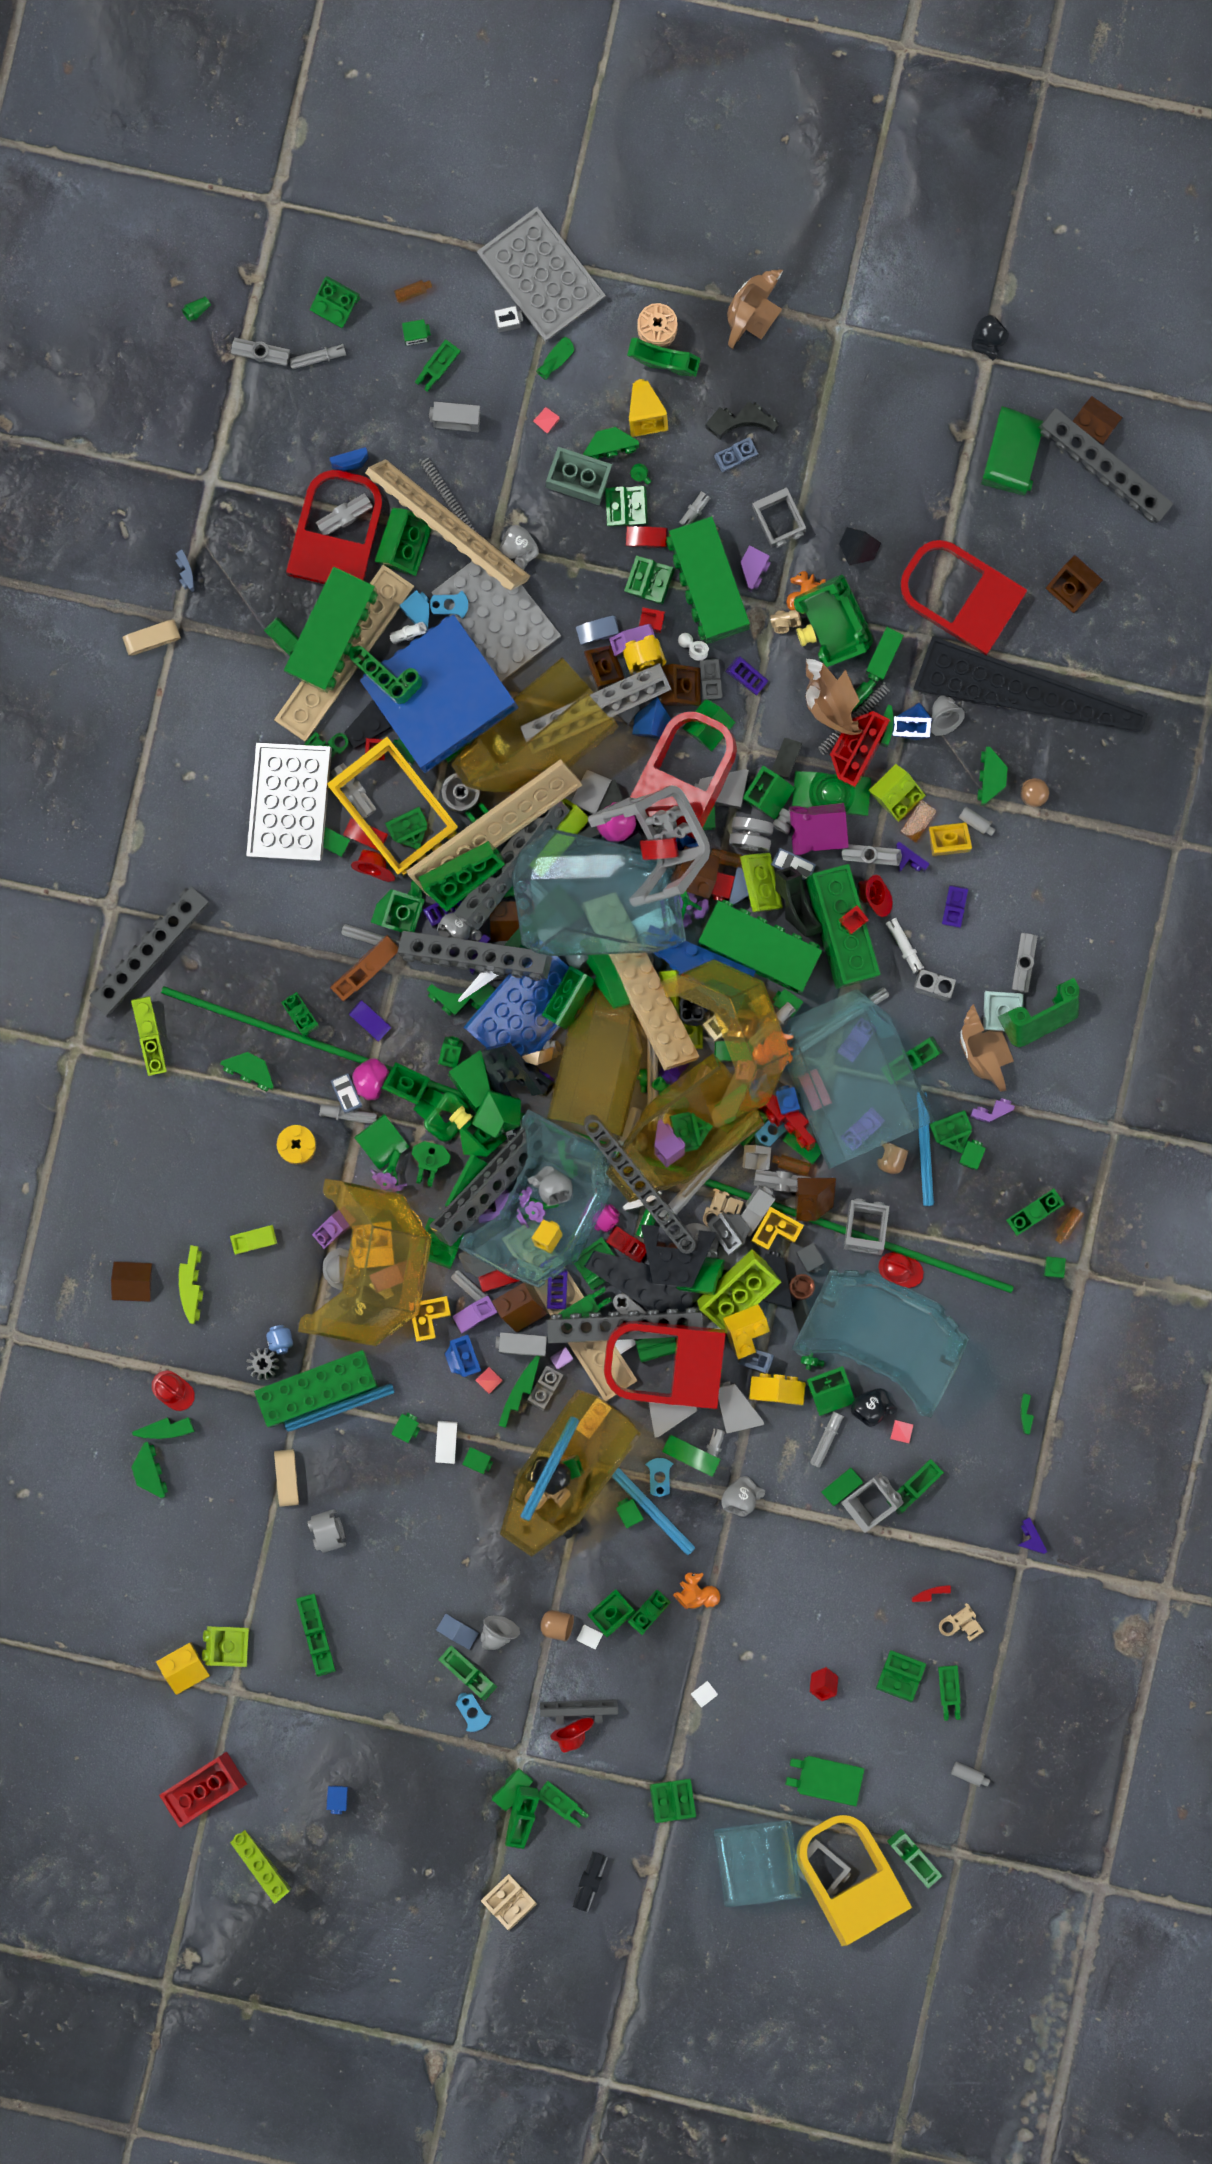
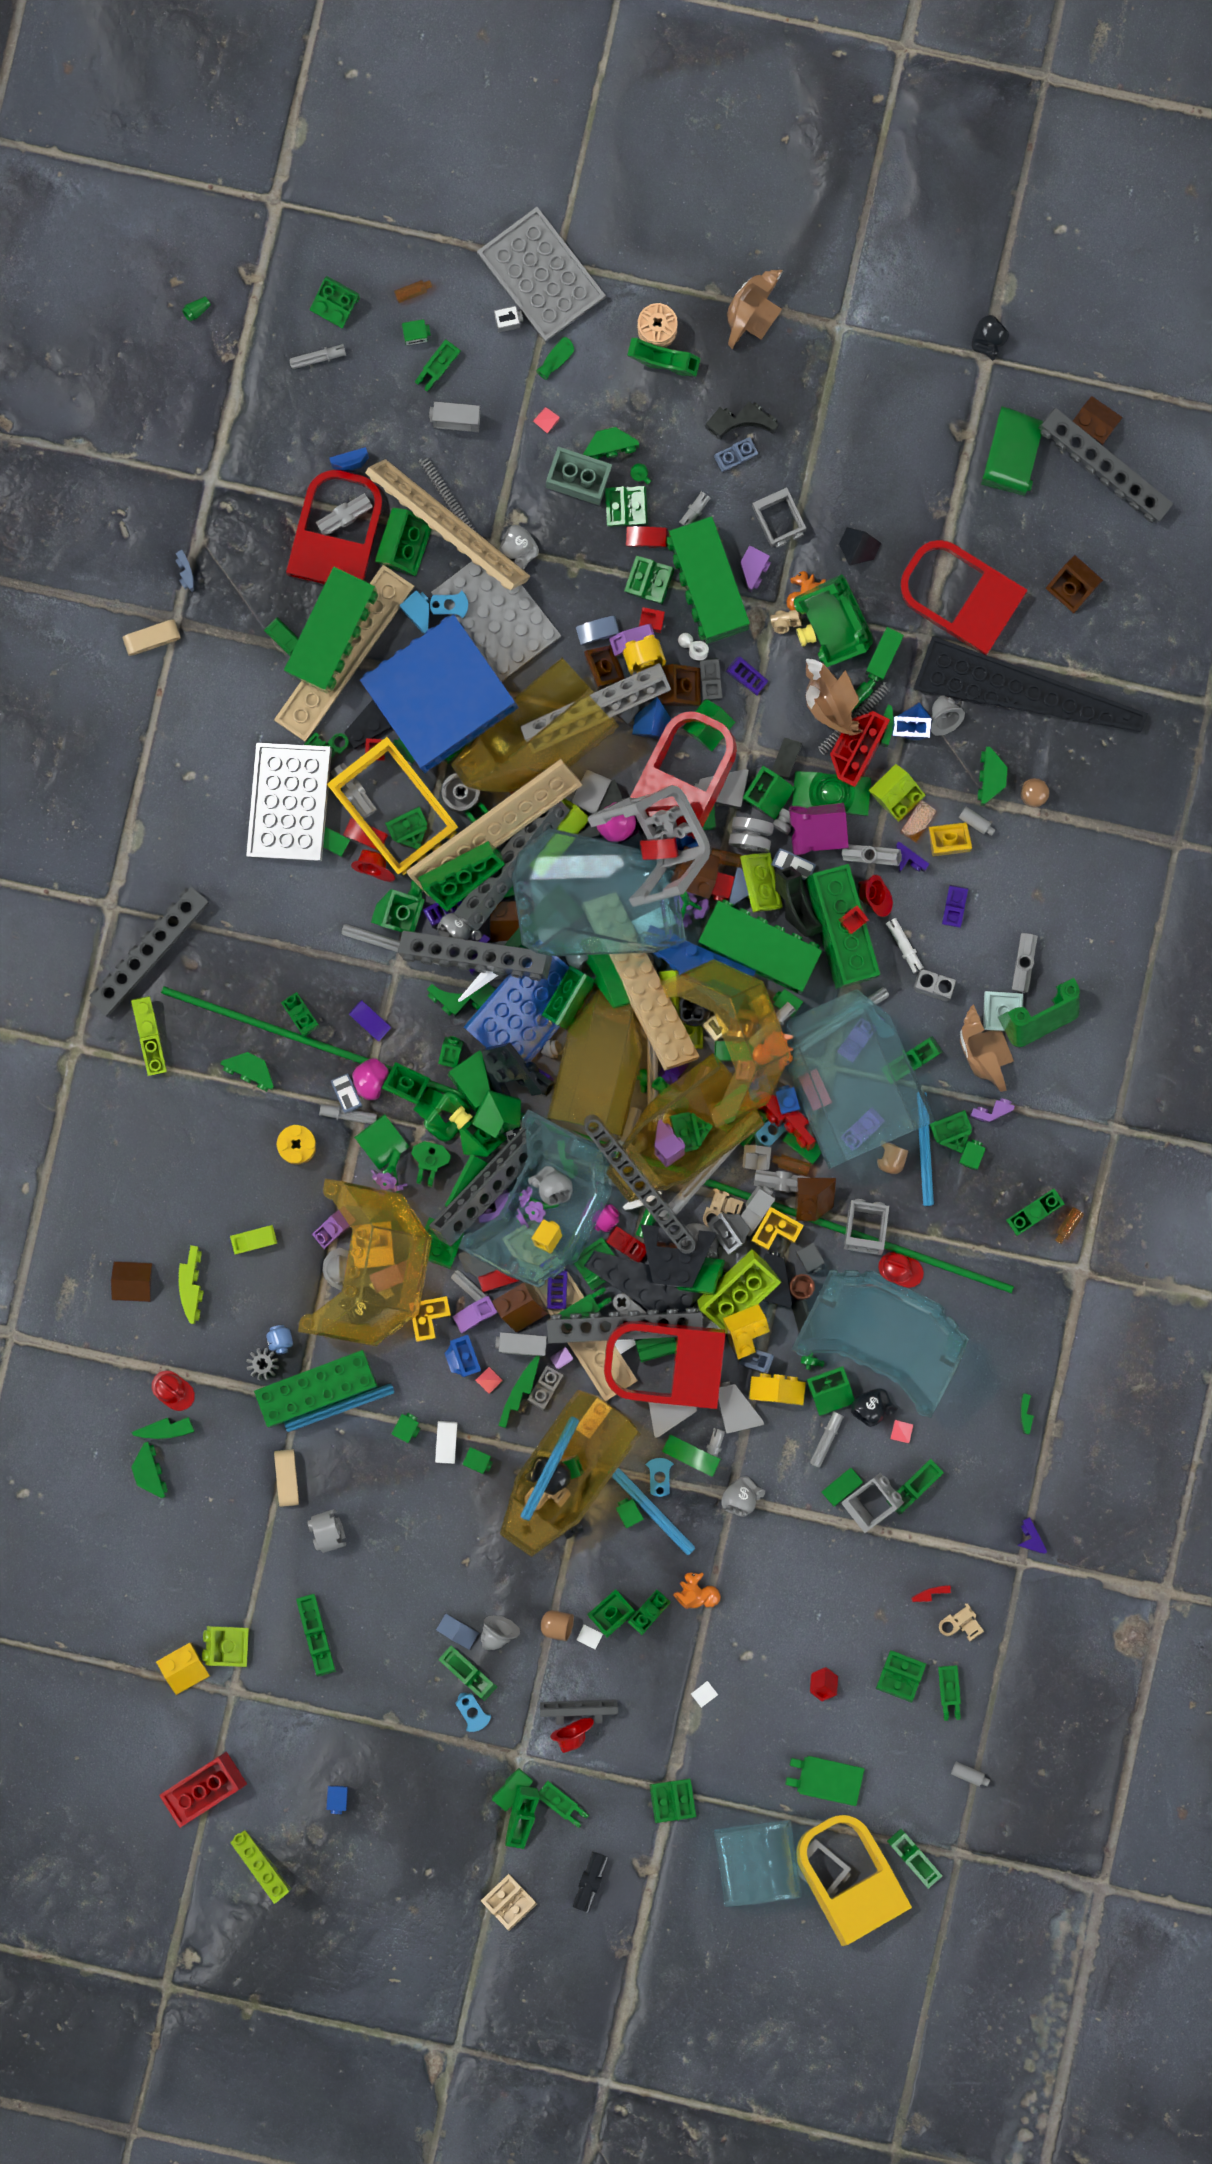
(248, 350): light grey piece -> none
(365, 968): dark orange slope -> none
(380, 673): green beam -> none
(408, 632): white pin -> none
(539, 1057): tan slope -> none
(646, 410): yellow slope -> none
(1054, 1267): green brick -> none

